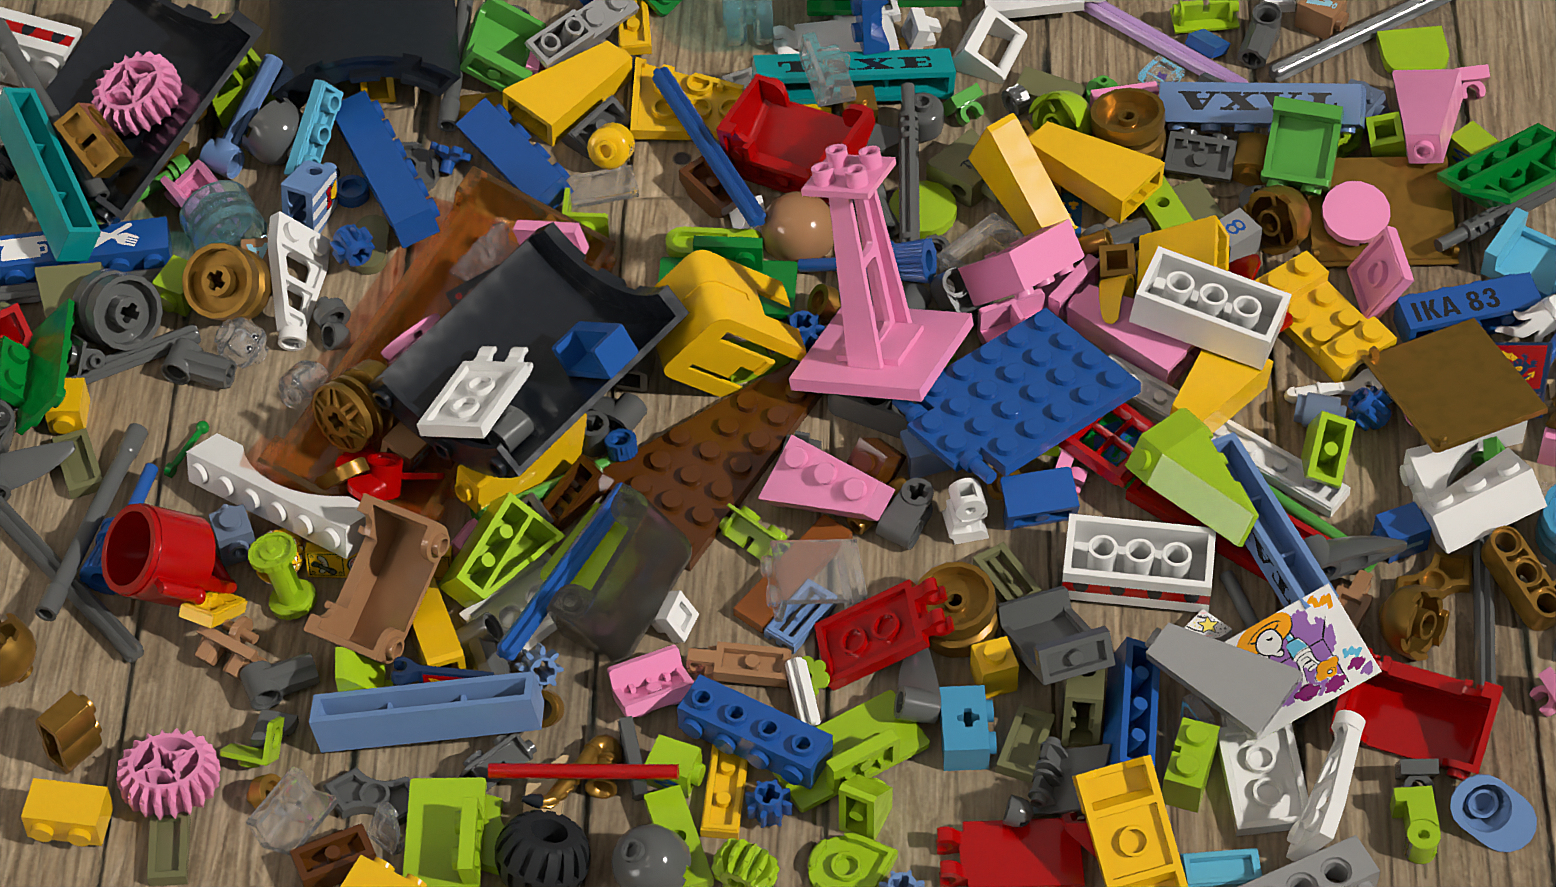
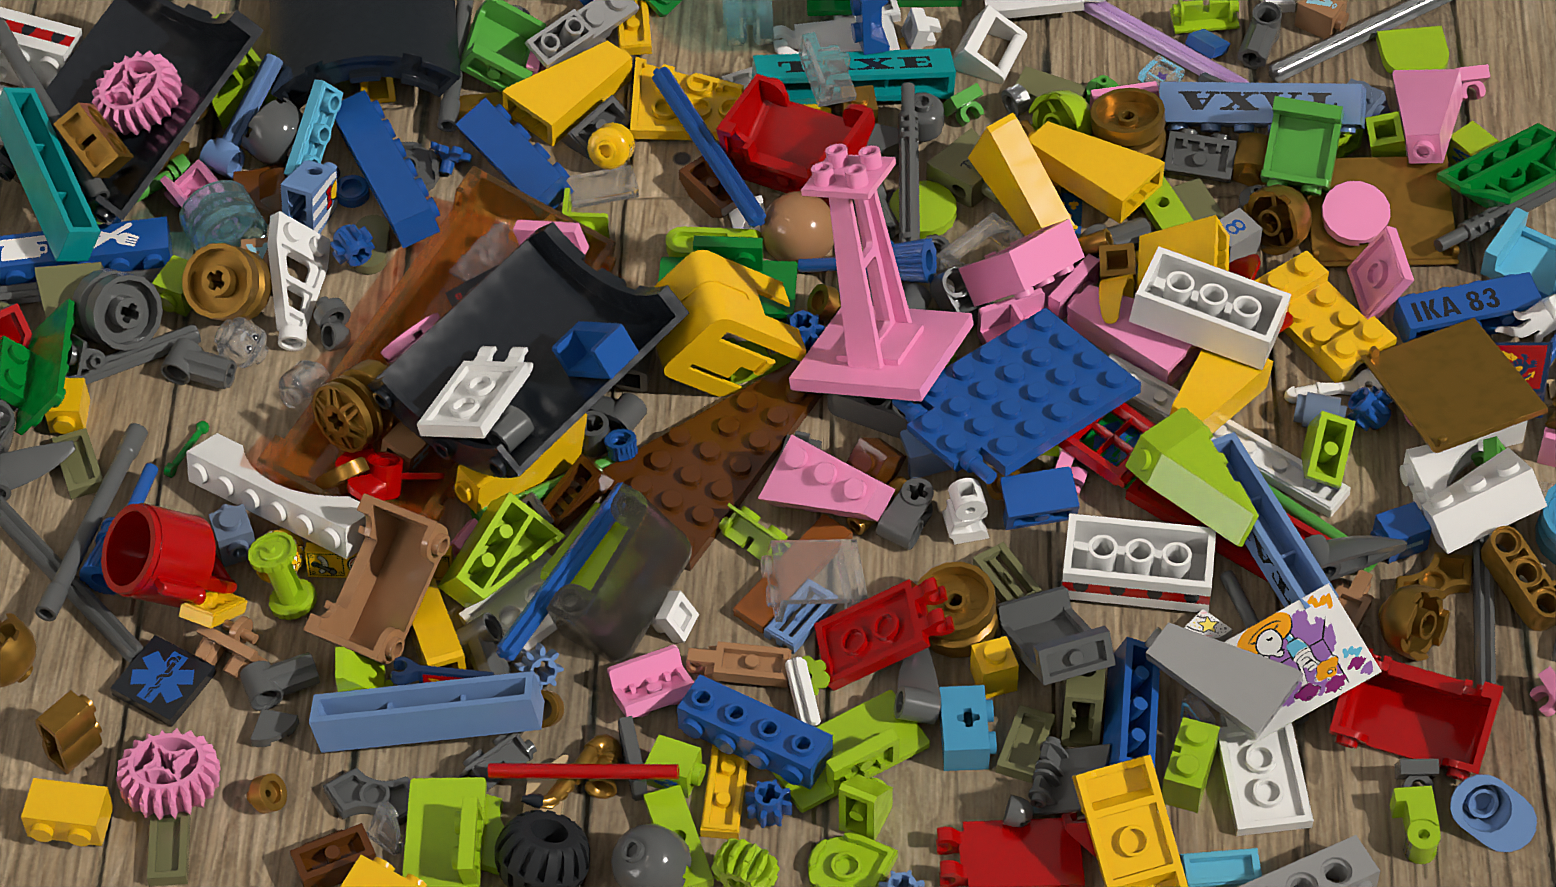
(163, 680): none -> black tile
(254, 757): lime bracket -> none
(264, 187): none -> reddish brown slope
(290, 813): clear panel -> none
(1319, 819): white plate -> none

